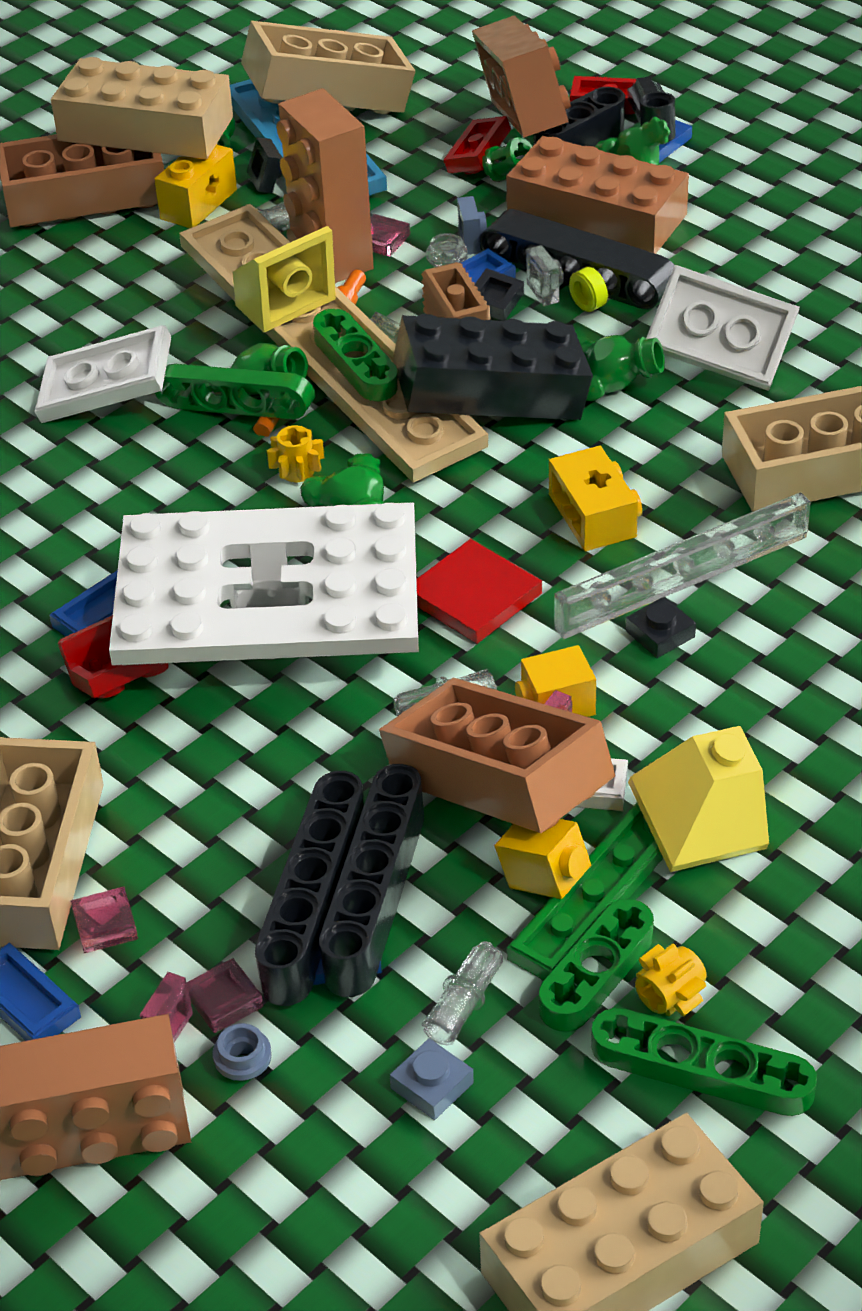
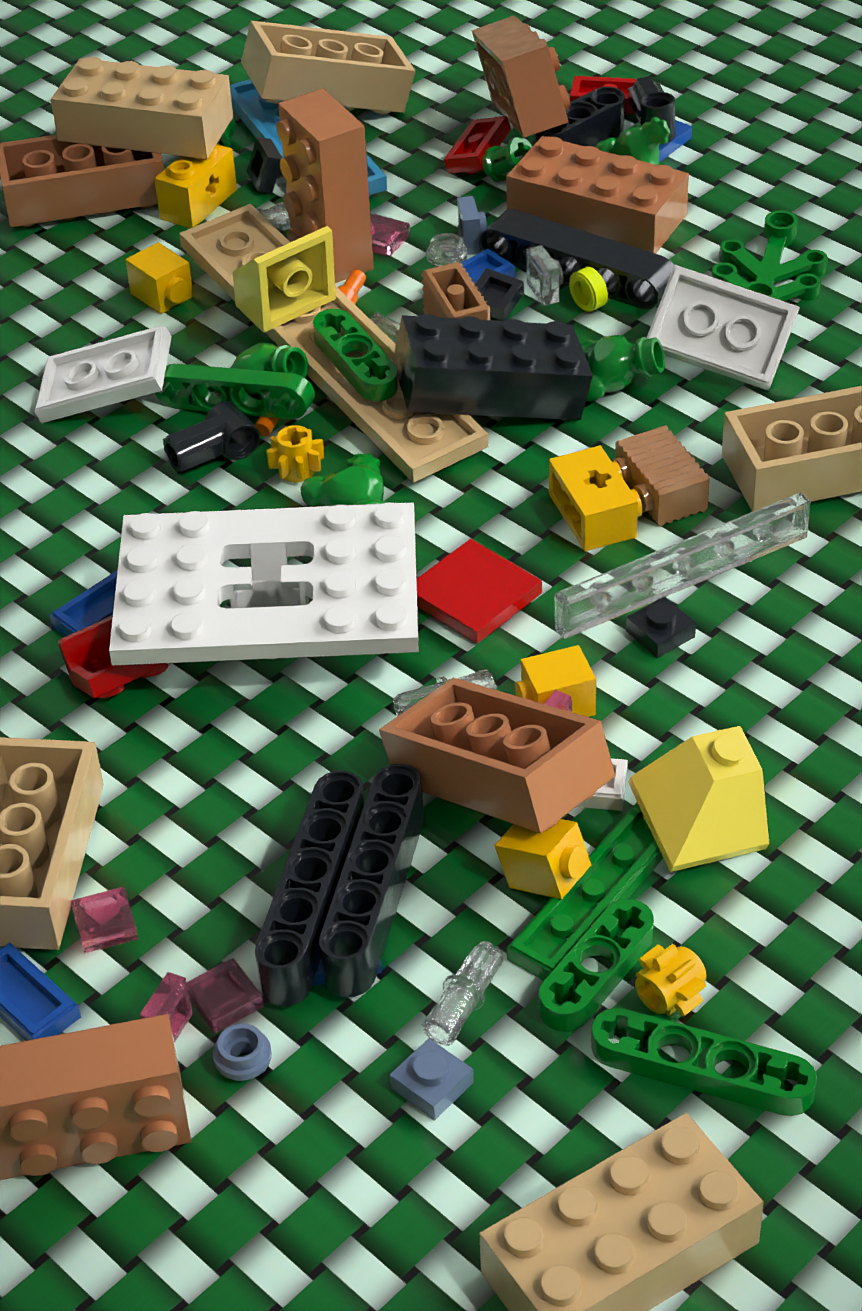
(159, 277): none -> yellow brick
(221, 433): none -> black piece
(663, 475): none -> medium nougat brick
(780, 230): none -> green plant

